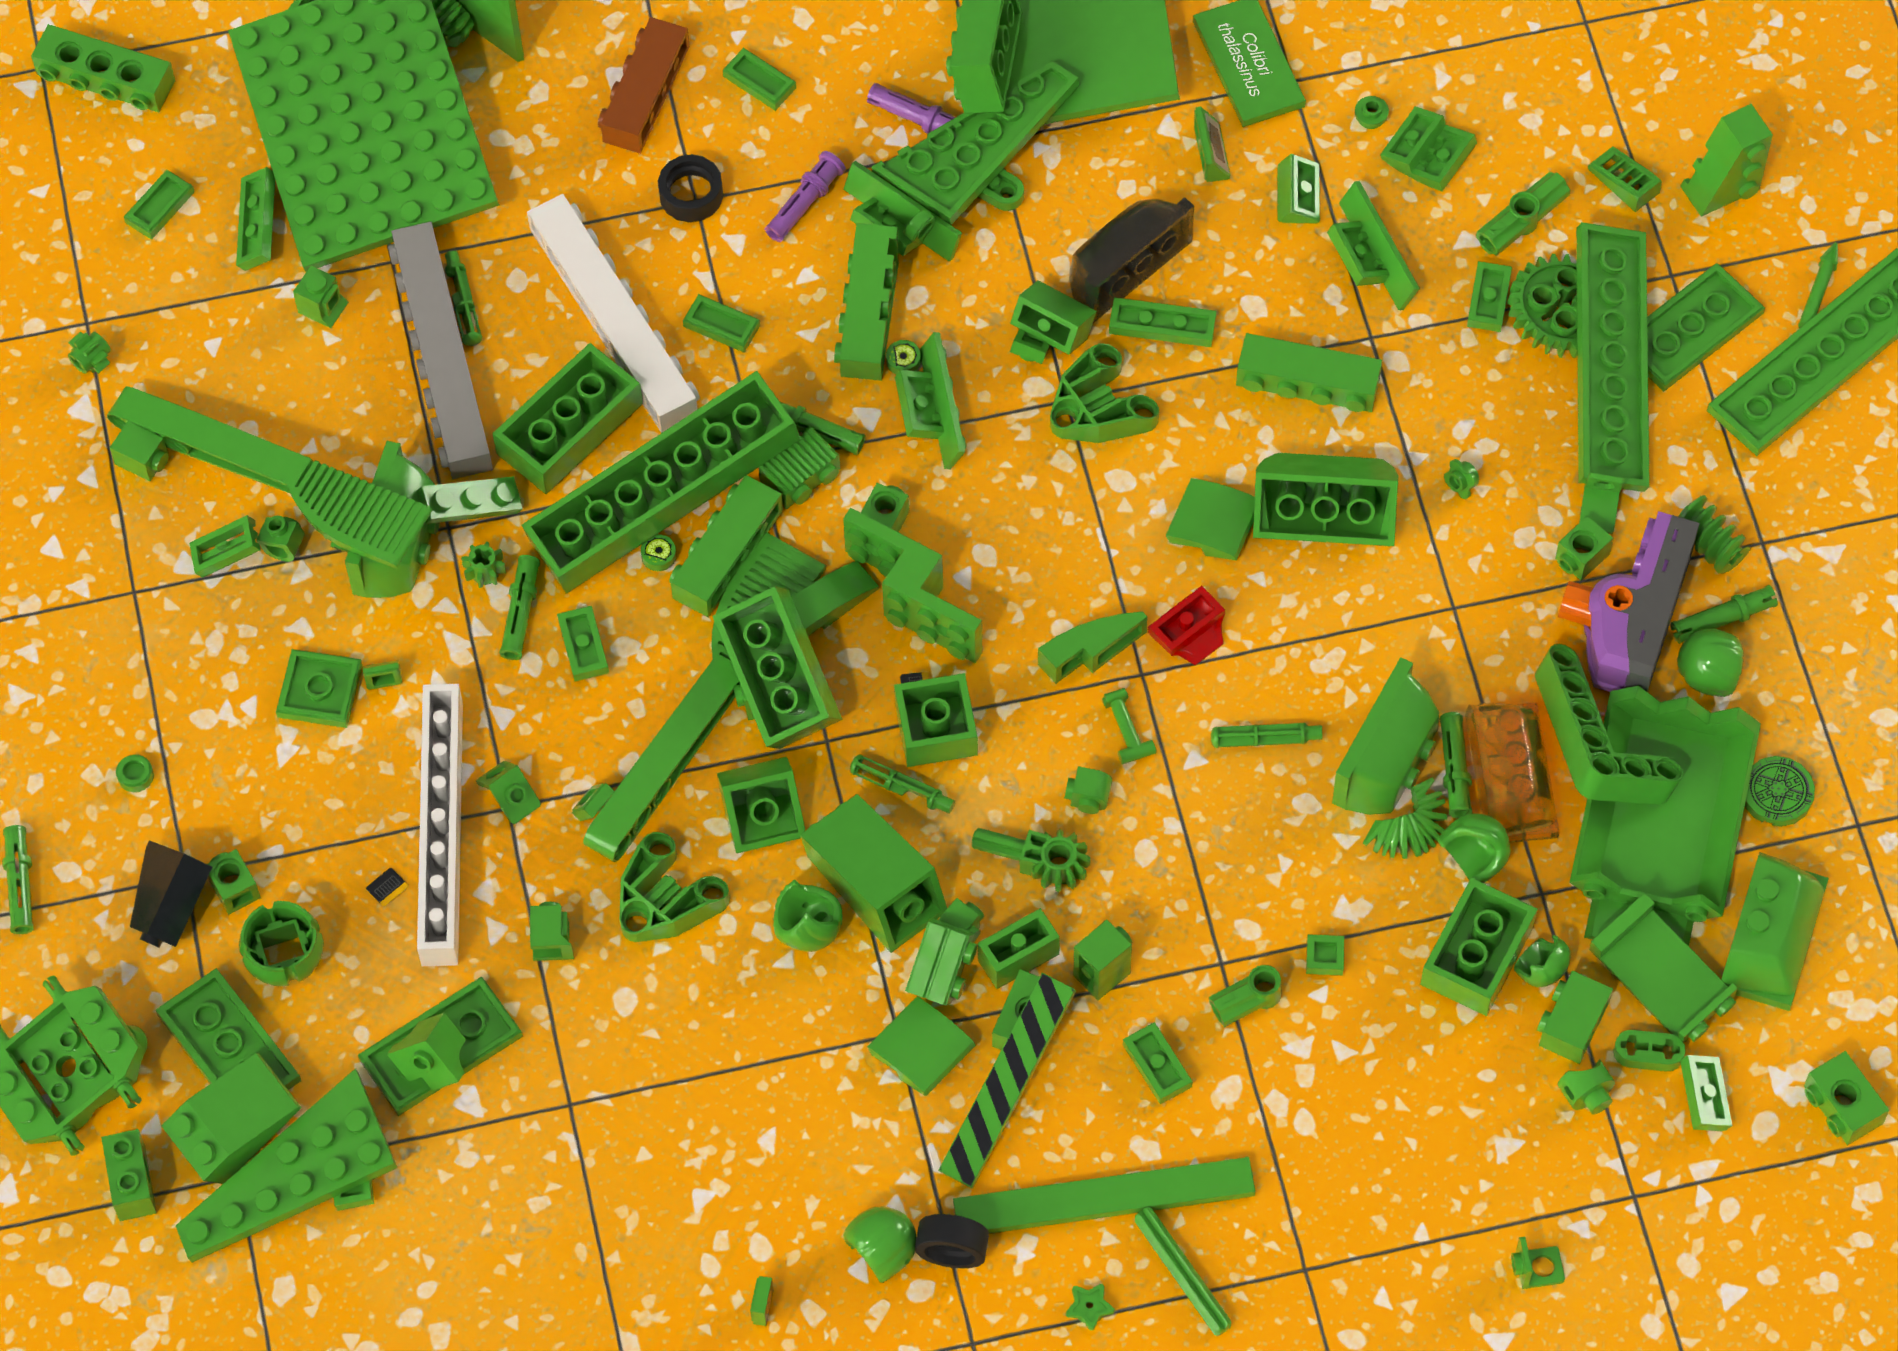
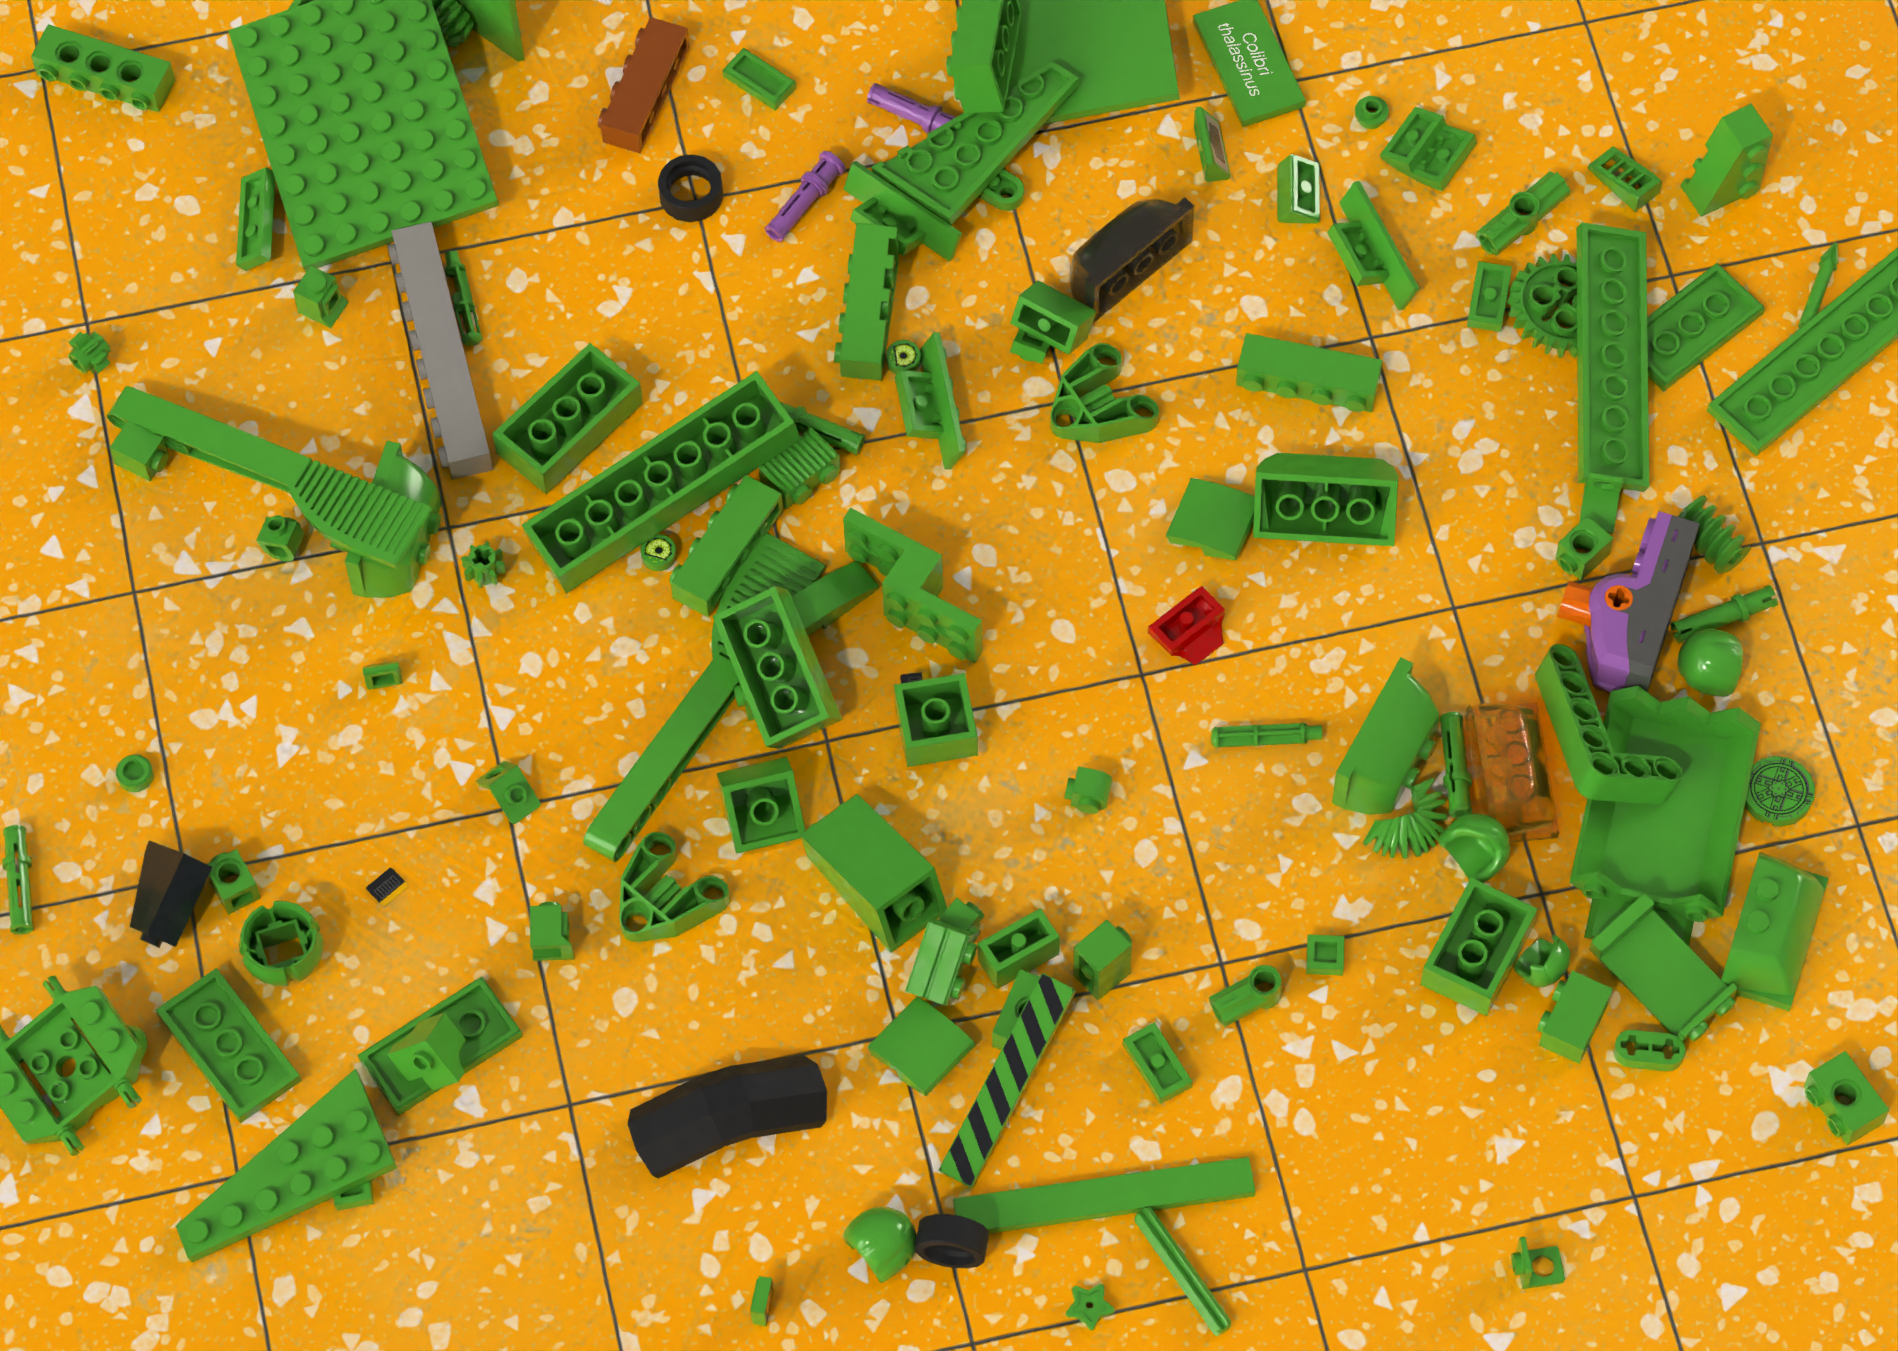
(128, 1175): bright green brick -> none
(159, 204): bright green tile -> none
(225, 551): bright green tile -> none
(231, 1119): bright green slope -> none
(319, 688): bright green tile -> none
(440, 825): white brick -> none
(471, 499): plate -> none
(522, 594): bright green pin -> none
(583, 643): bright green plate -> none
(592, 801): bright green tile -> none
(612, 311): white brick -> none
(721, 323): bright green tile -> none
(727, 1109): none -> black piece
(807, 917): bright green piece -> none
(887, 498): bright green brick -> none
(902, 783): bright green piece -> none
(919, 226): bright green tile -> none
(1036, 855): bright green gear -> none
(1090, 644): bright green slope -> none
(1135, 749): bright green piece -> none
(1162, 322): bright green plate -> none
(1461, 477): bright green plate -> none
(1588, 1088): bright green piece -> none
(1706, 1093): plate -> none

